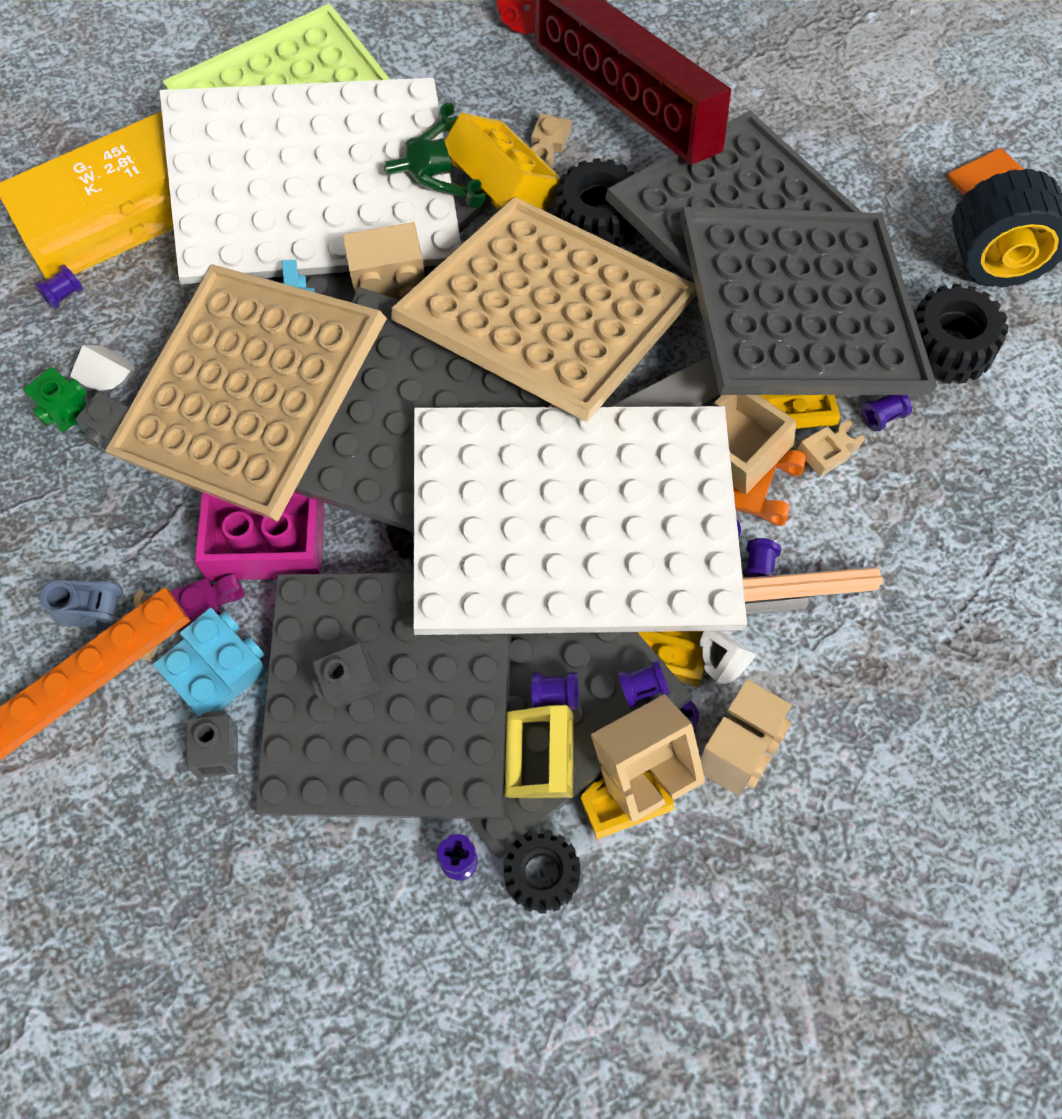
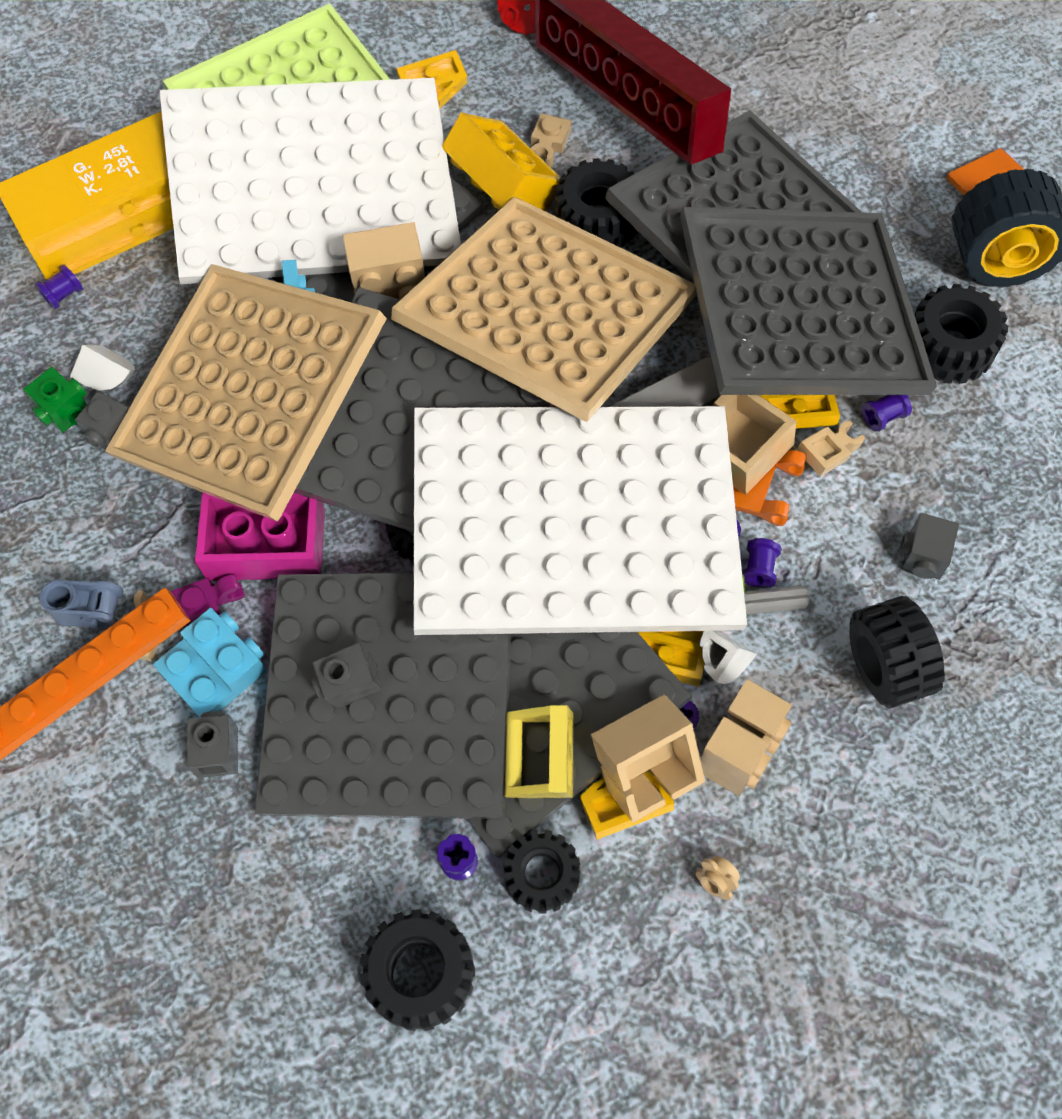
(390, 944): none -> black tyre
(429, 157): dark green piece -> none
(446, 71): none -> yellow wing
(555, 690): dark purple bush -> none
(643, 683): dark purple bush -> none
(718, 877): none -> tan plate
(811, 583): light nougat axle -> none
(896, 651): none -> black tyre
(929, 546): none -> dark grey brick

